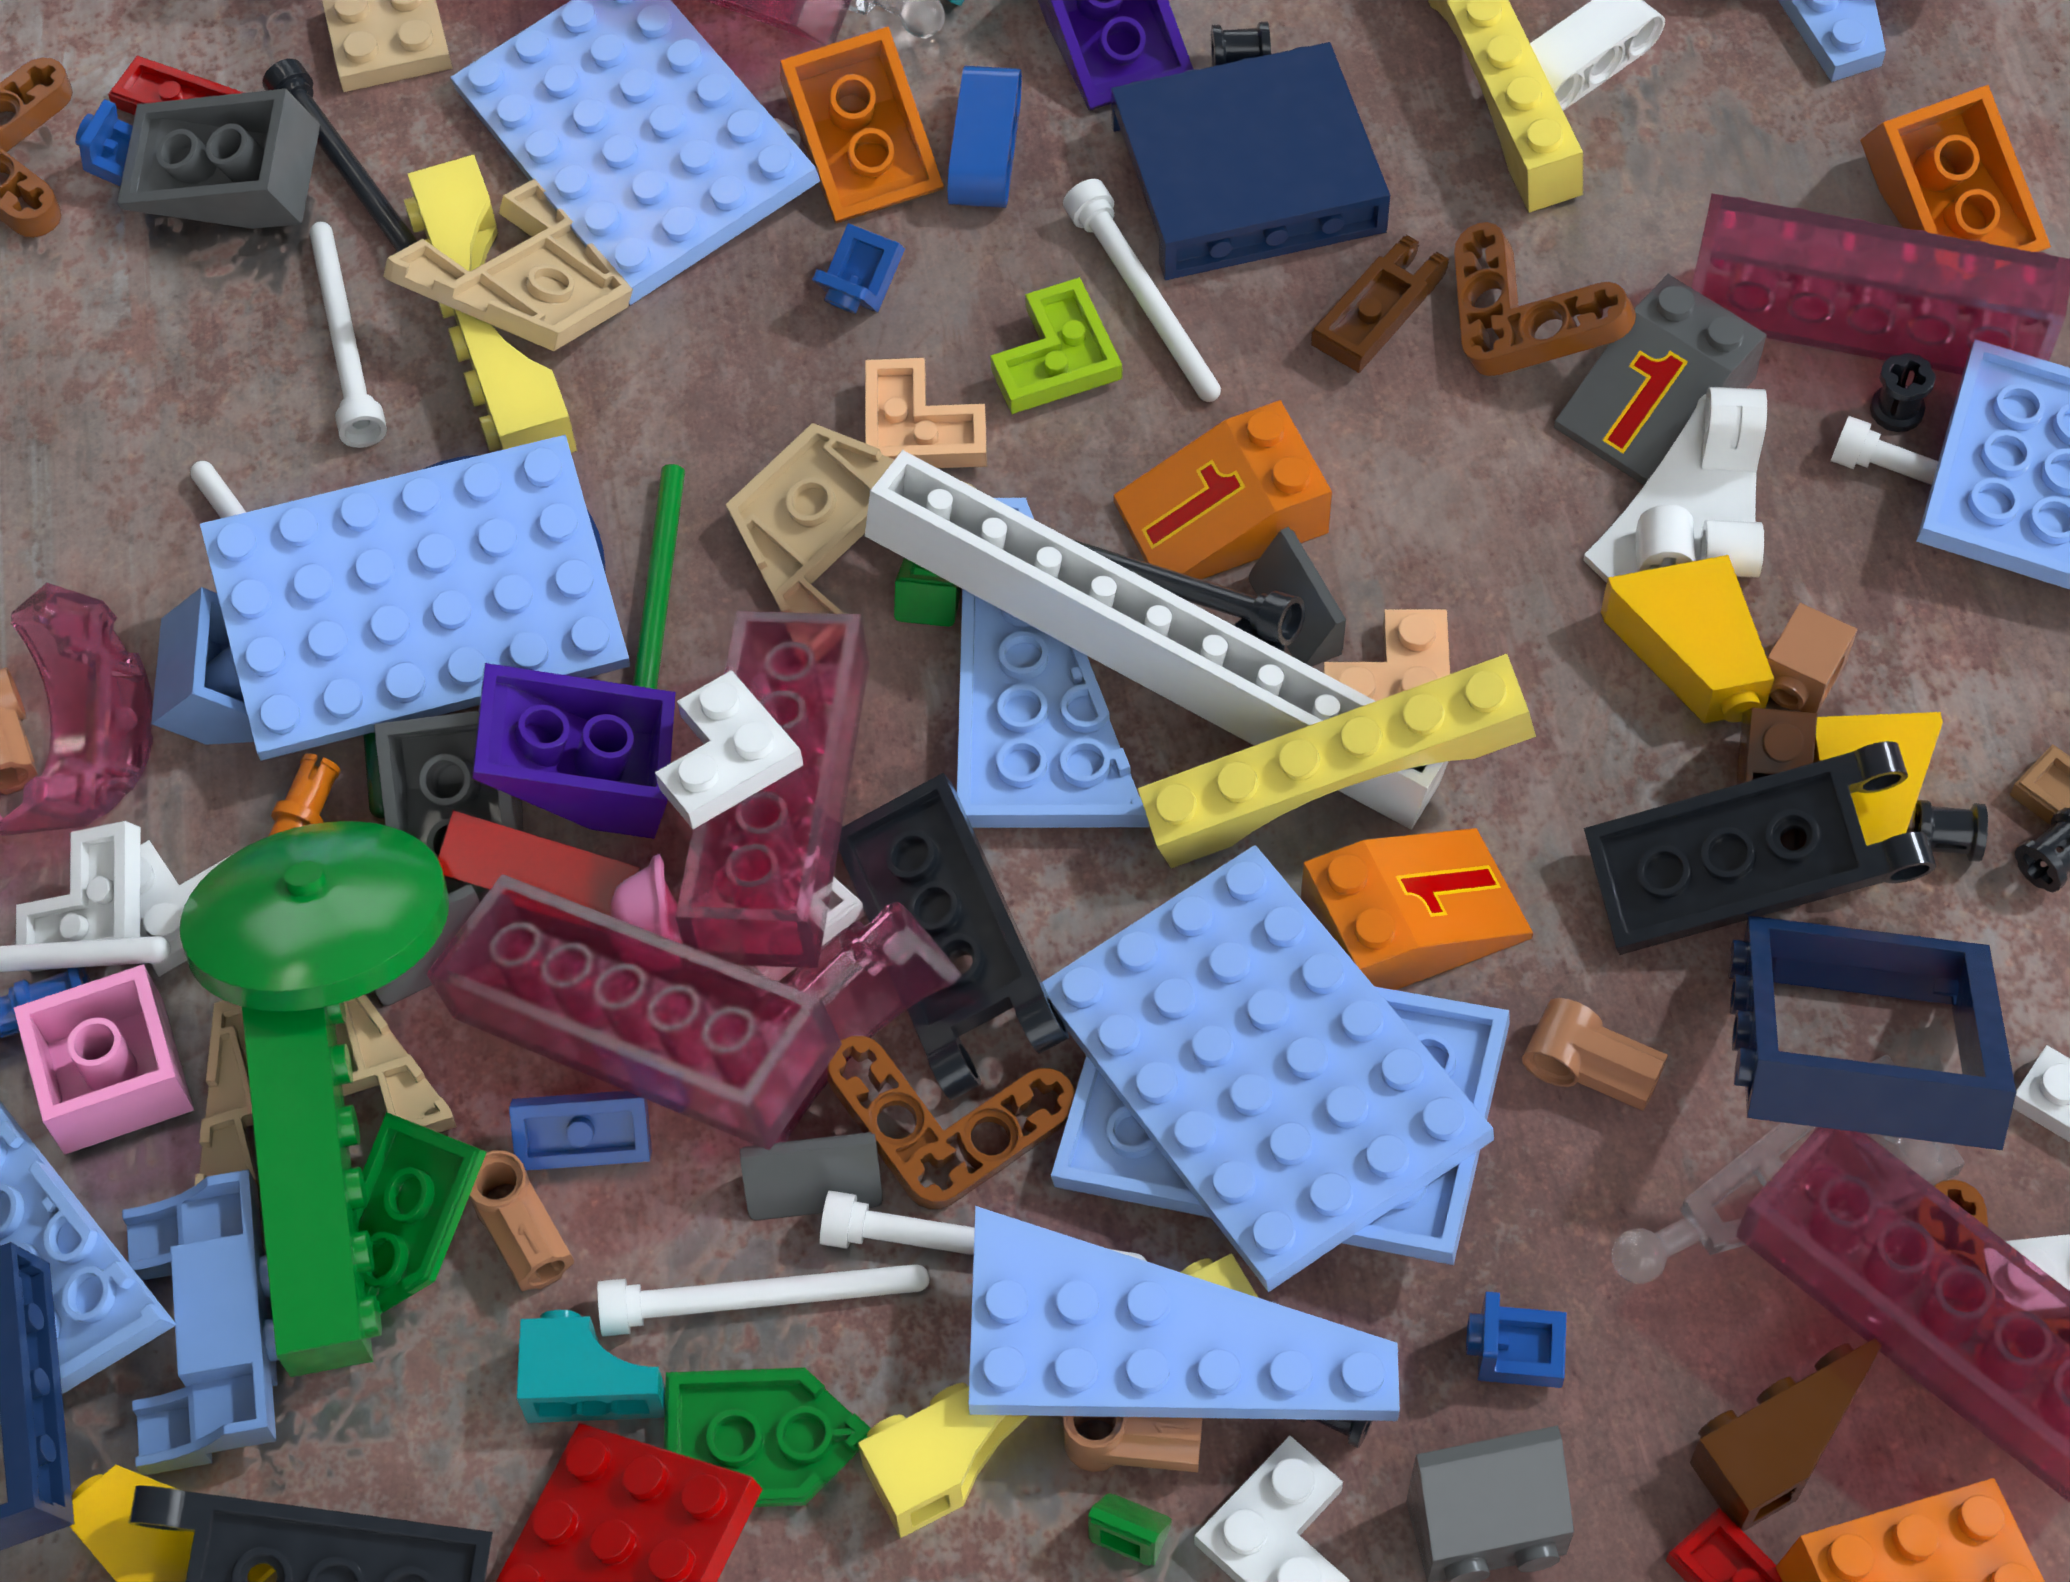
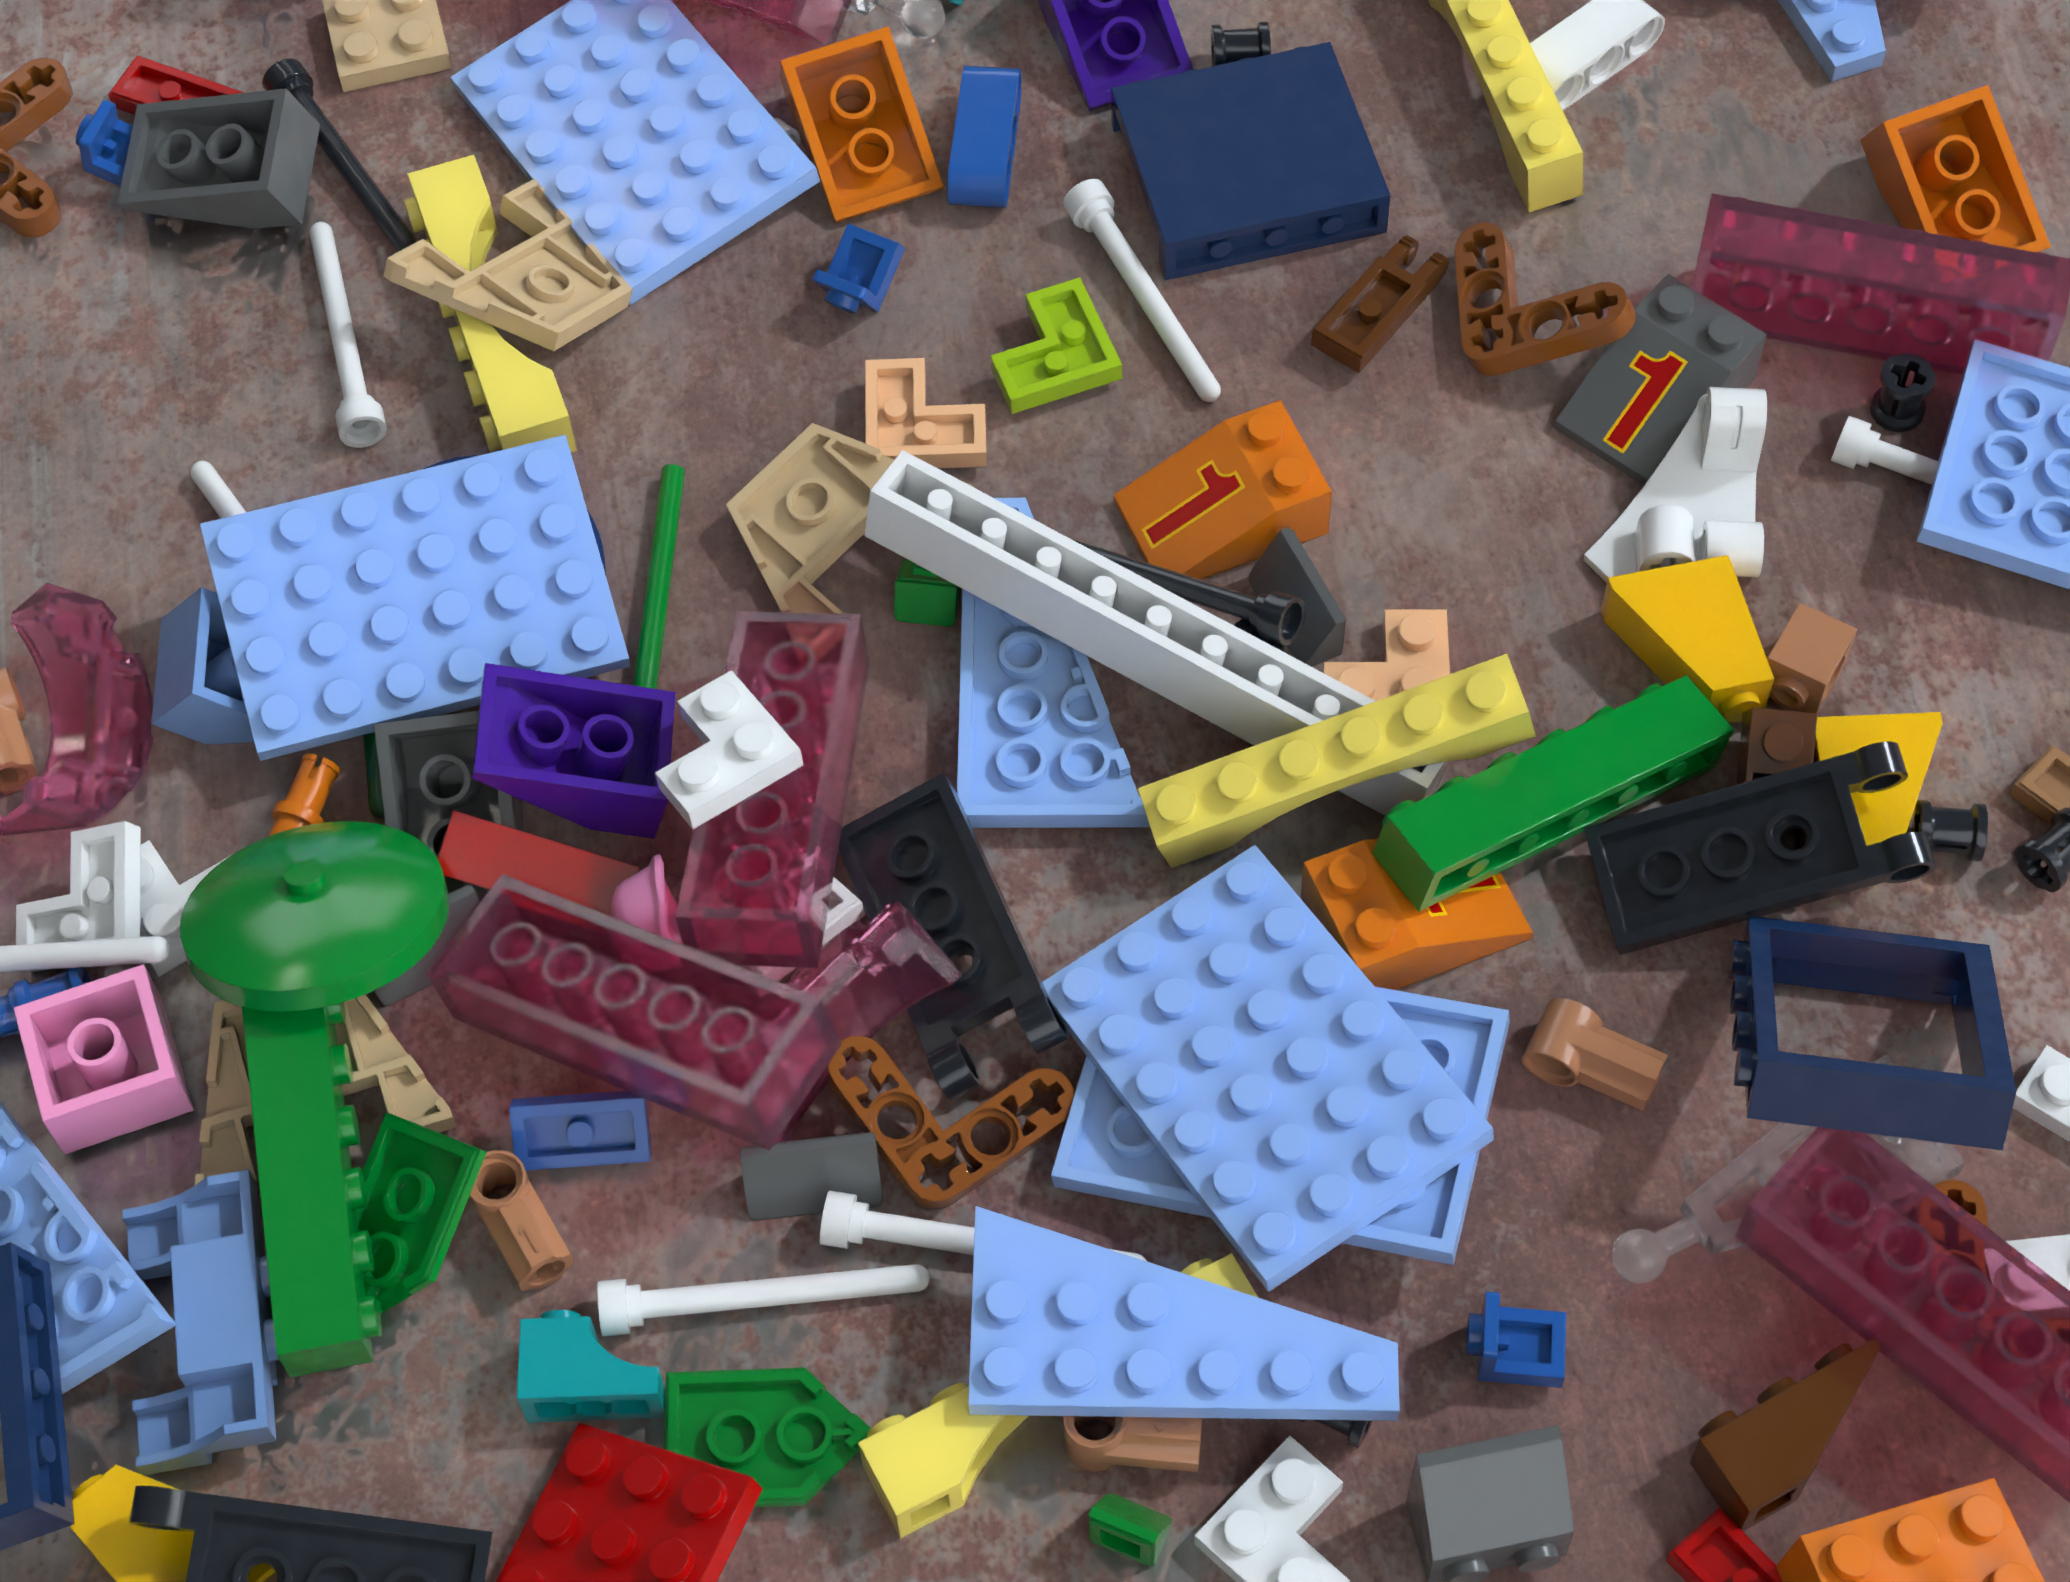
(1550, 791): none -> green brick

